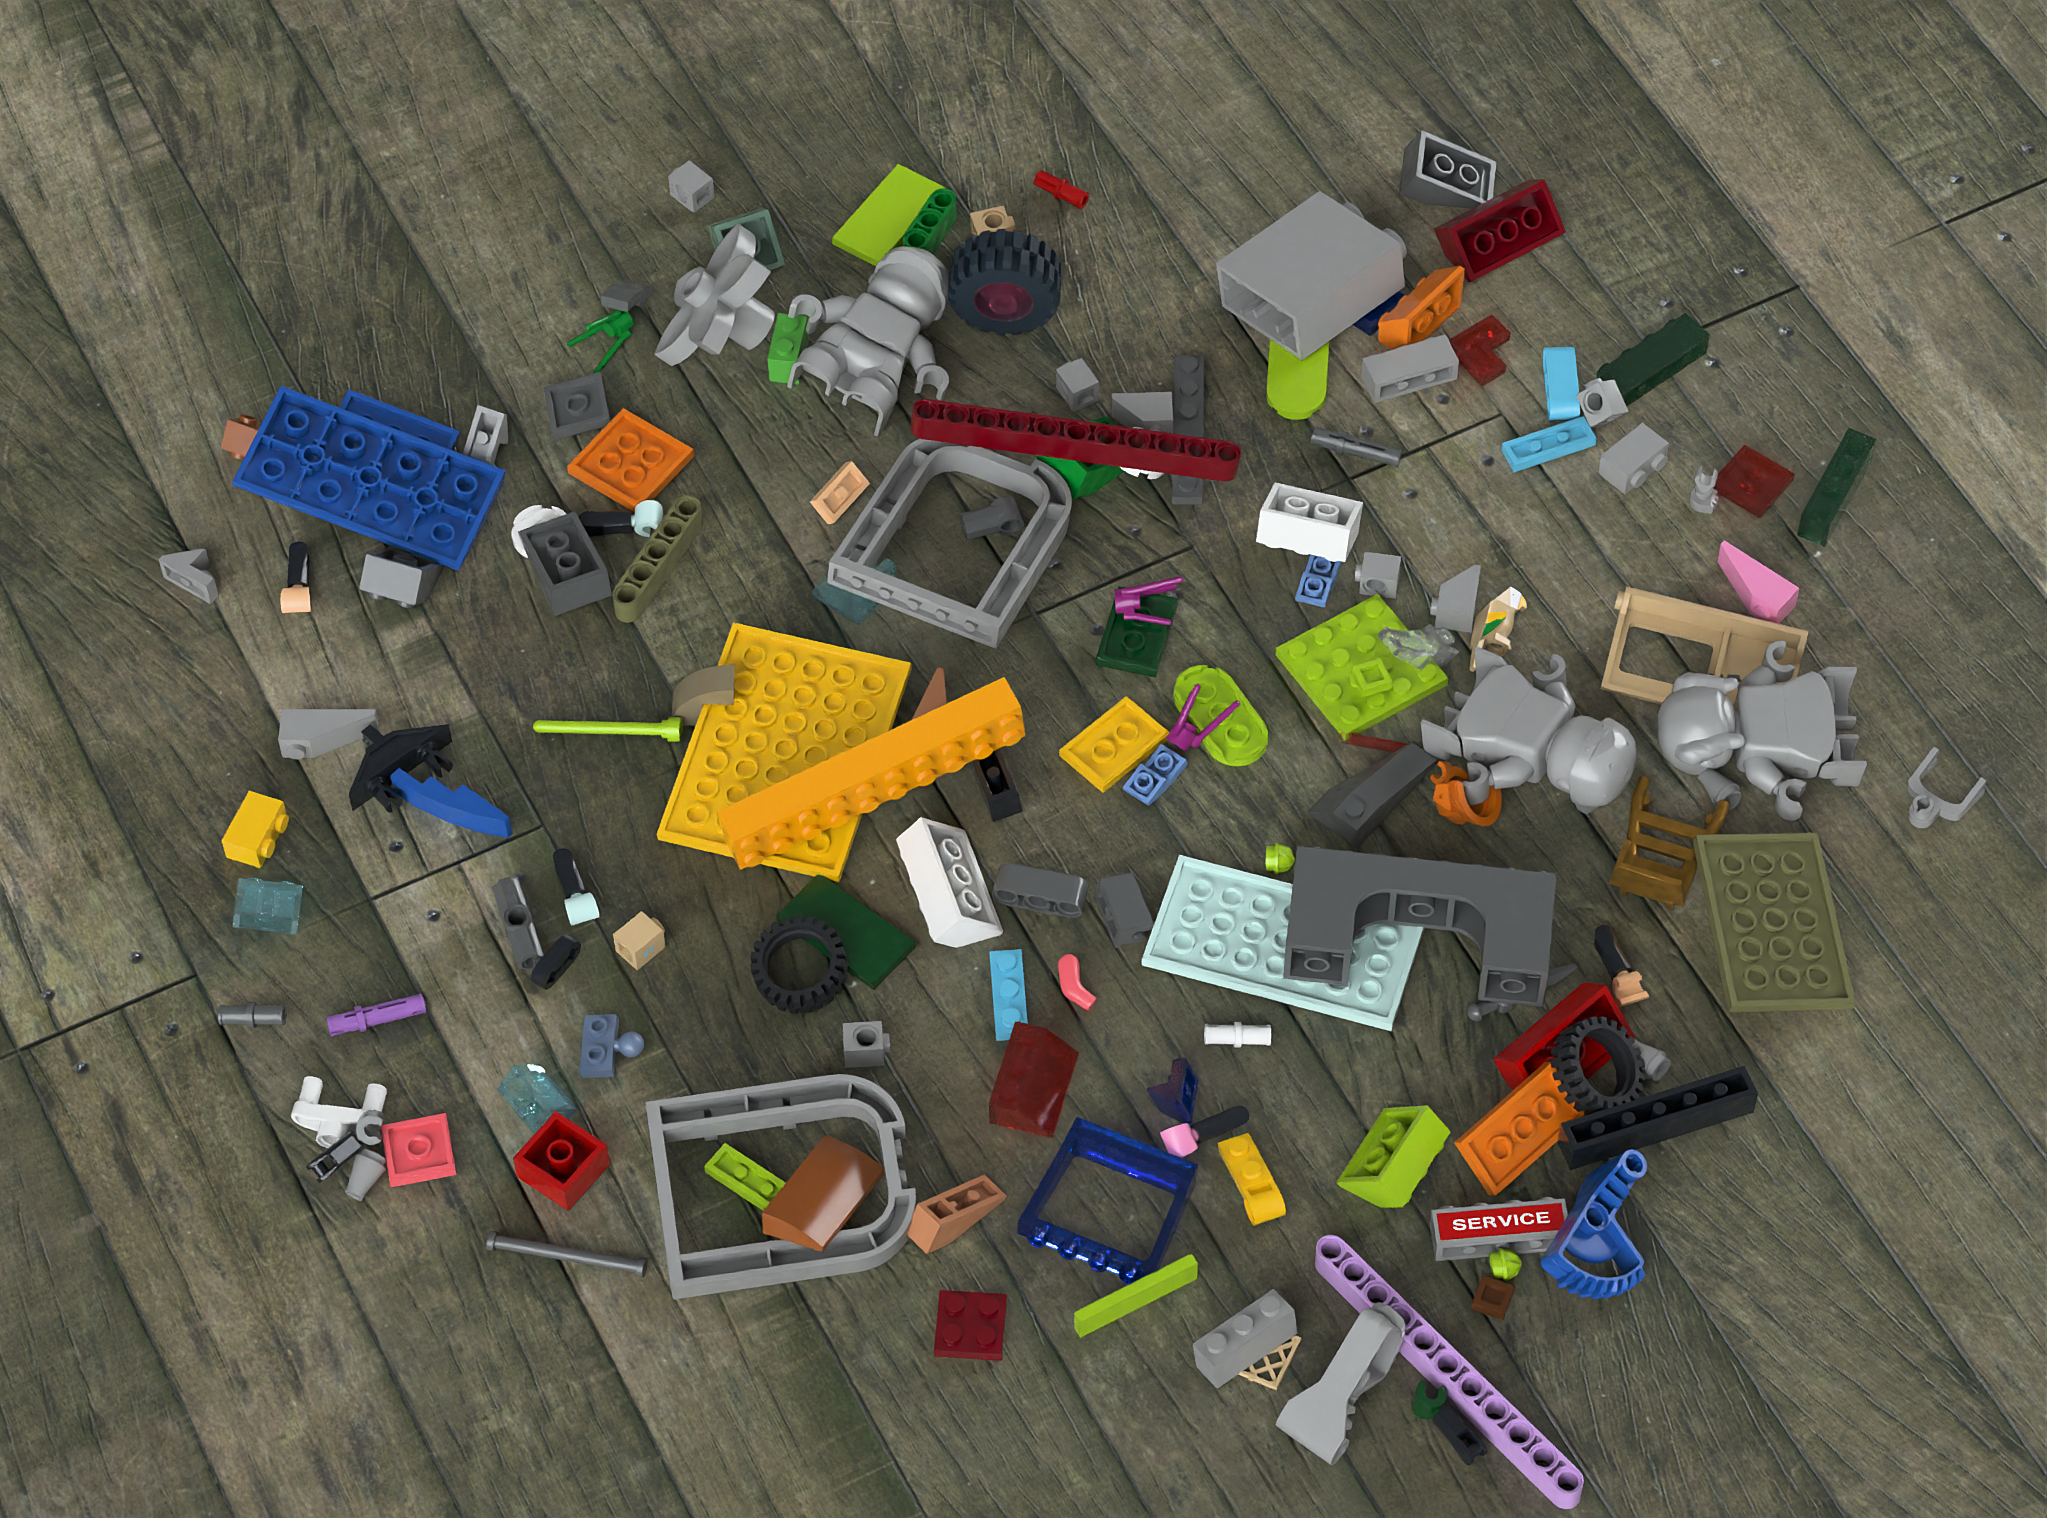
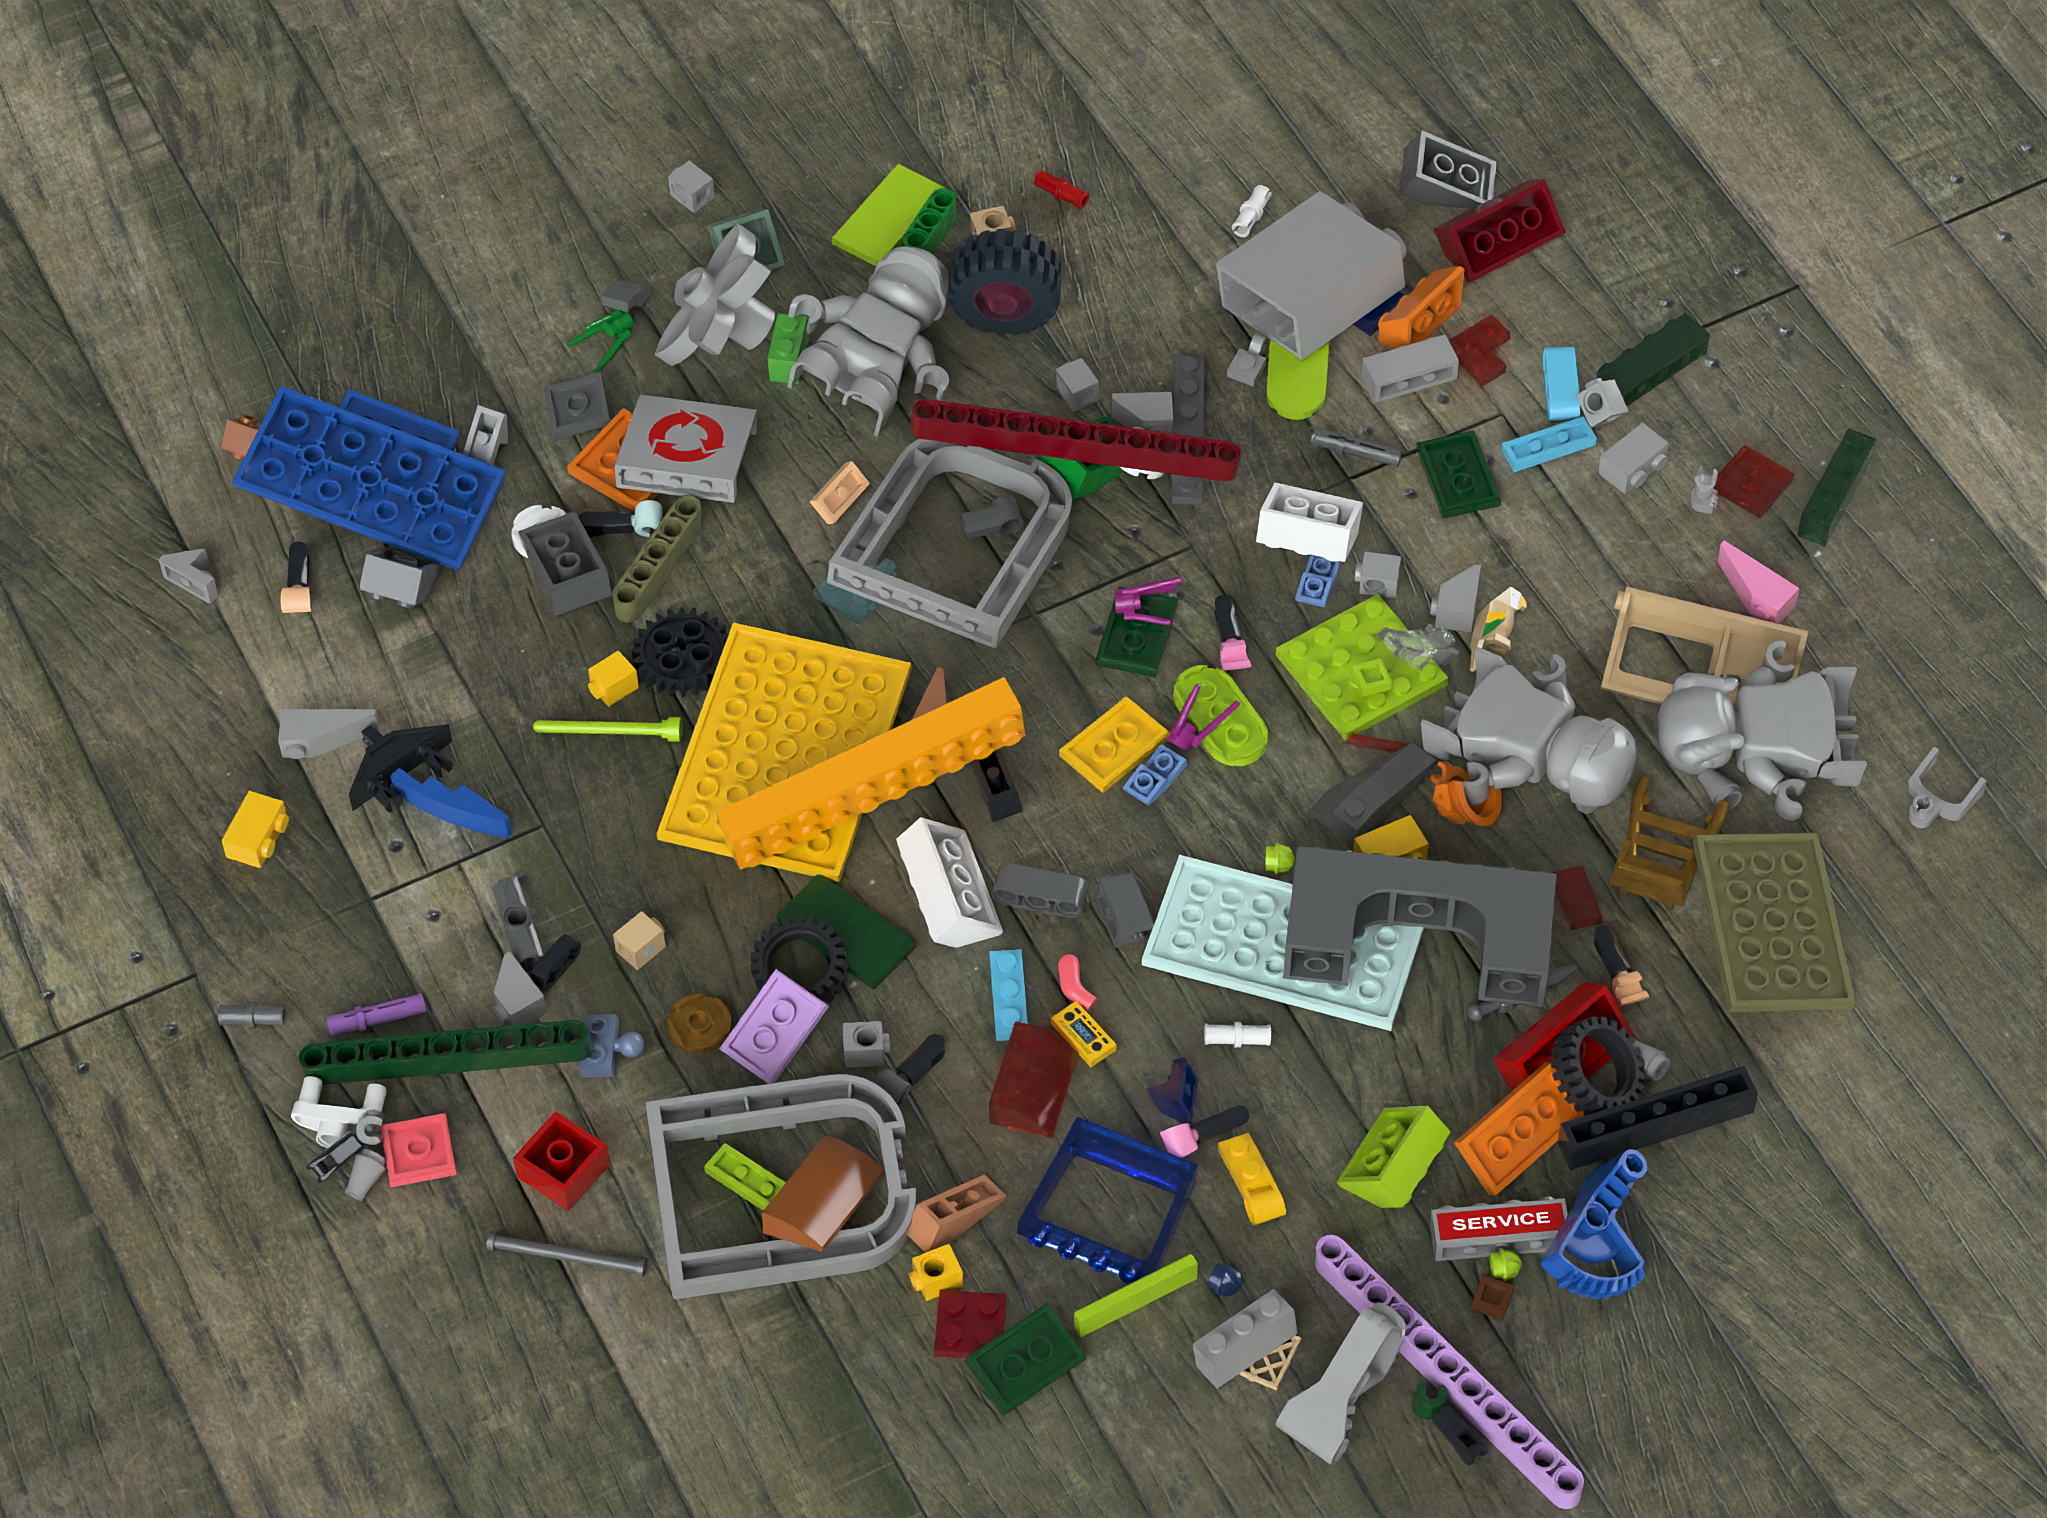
(267, 905): clear light blue brick -> none
(459, 1059): none -> dark green beam
(516, 994): none -> light grey slope
(534, 1095): clear light blue brick -> none
(578, 903): piece -> none
(612, 679): none -> yellow brick
(681, 651): none -> black gear
(684, 448): none -> light grey panel
(699, 1024): none -> pearl gold tile
(702, 687): dark tan brick -> none
(774, 1027): none -> lavender tile
(912, 1069): none -> black piece
(938, 1260): none -> yellow brick
(1025, 1359): none -> dark green tile
(1083, 1034): none -> yellow tile
(1225, 1280): none -> dark blue plate
(1232, 648): none -> piece
(1249, 364): none -> light grey plate
(1251, 211): none -> white pin
(1395, 839): none -> yellow brick
(1458, 474): none -> dark green tile
(1577, 898): none -> clear red tile

